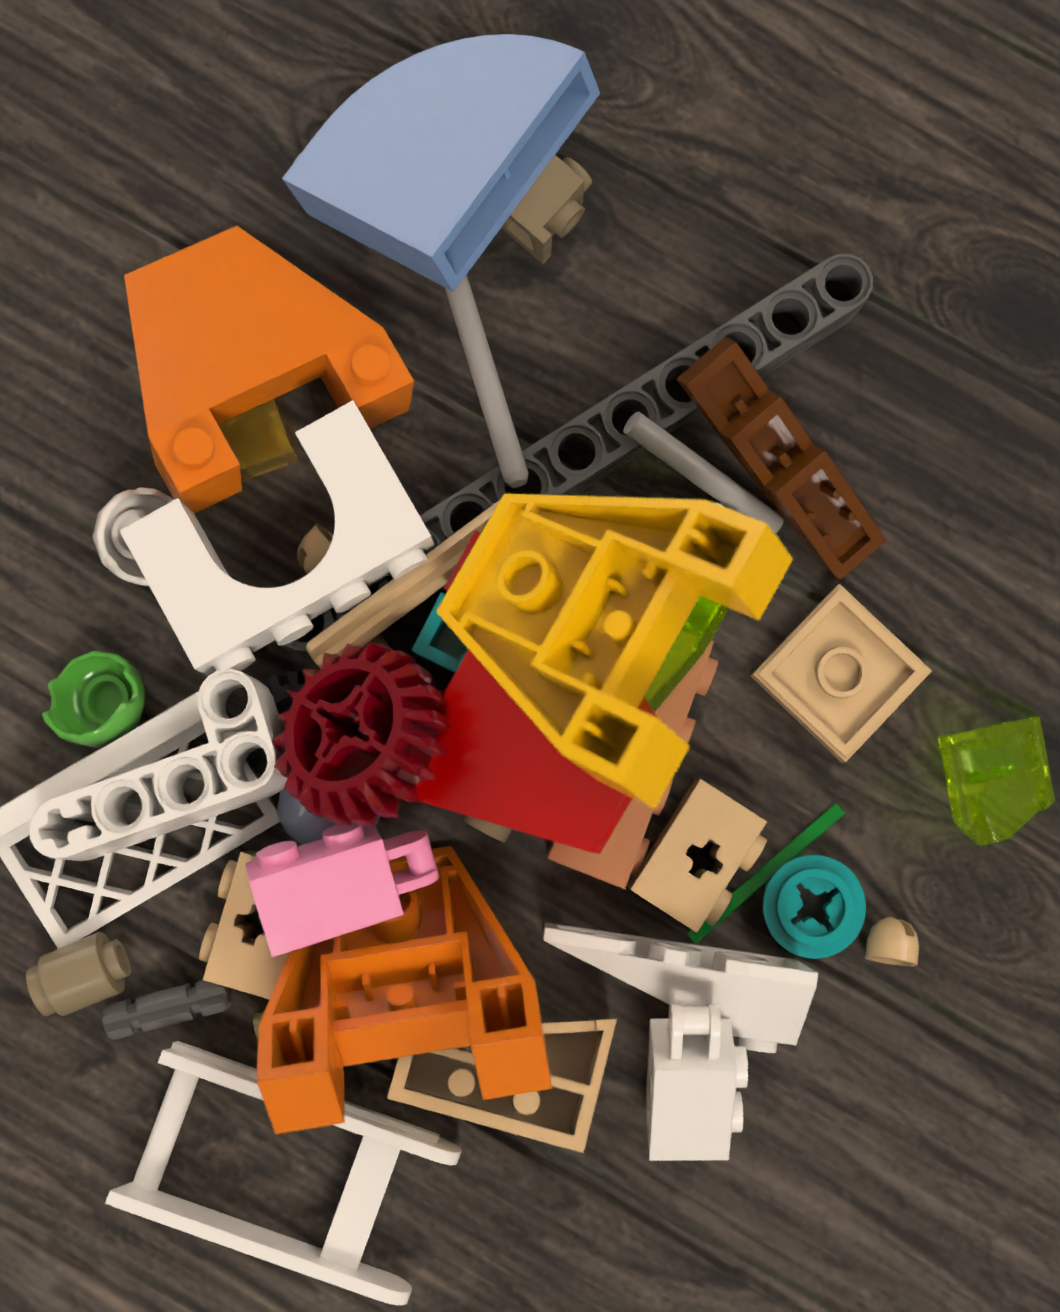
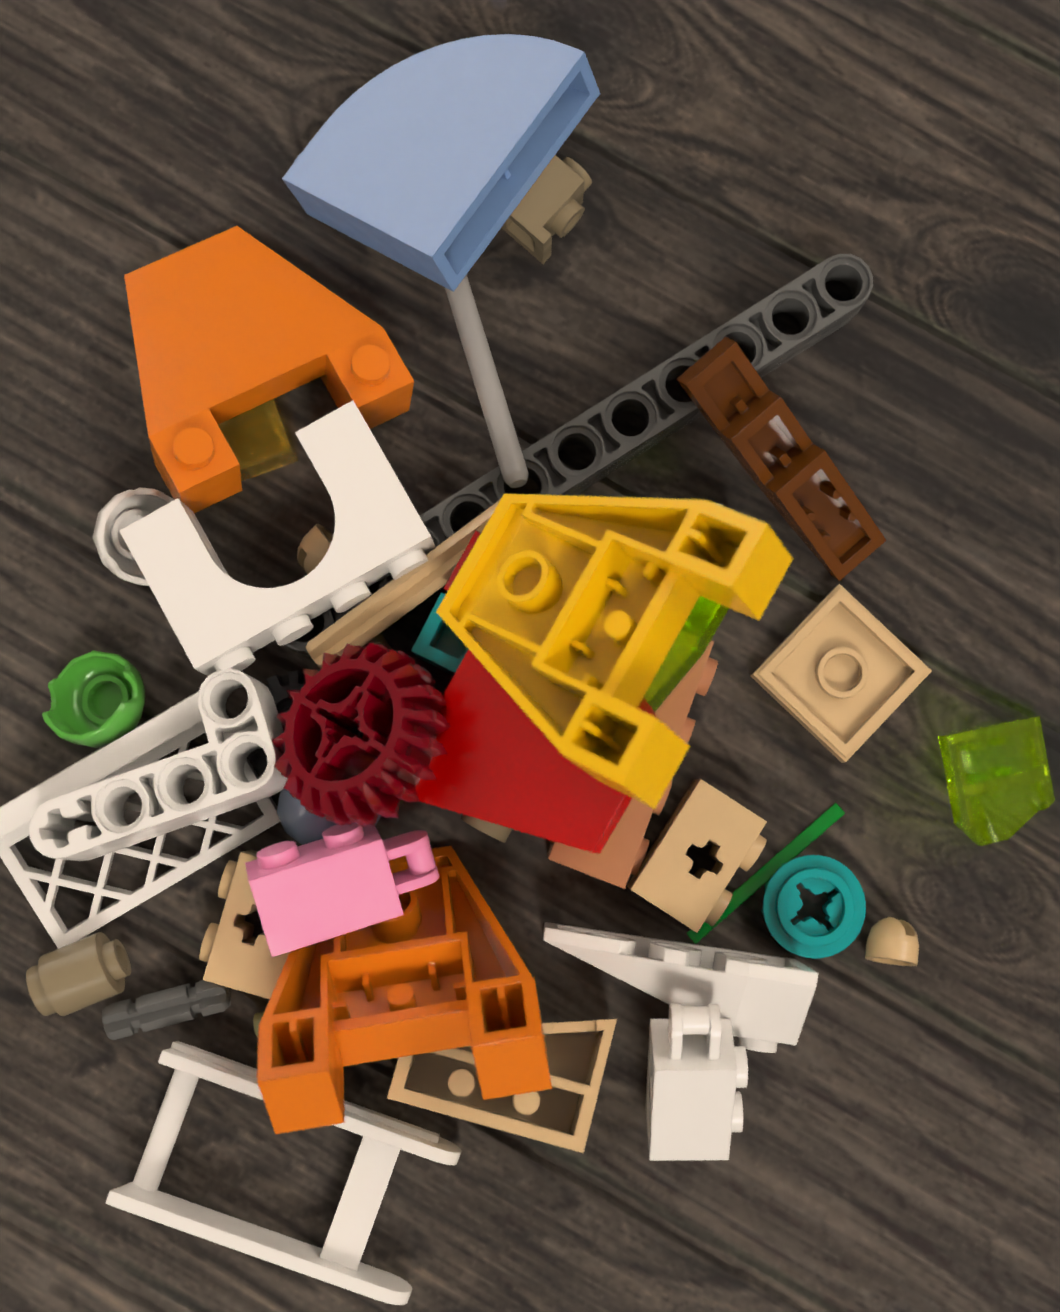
(699, 470): light grey bar -> none

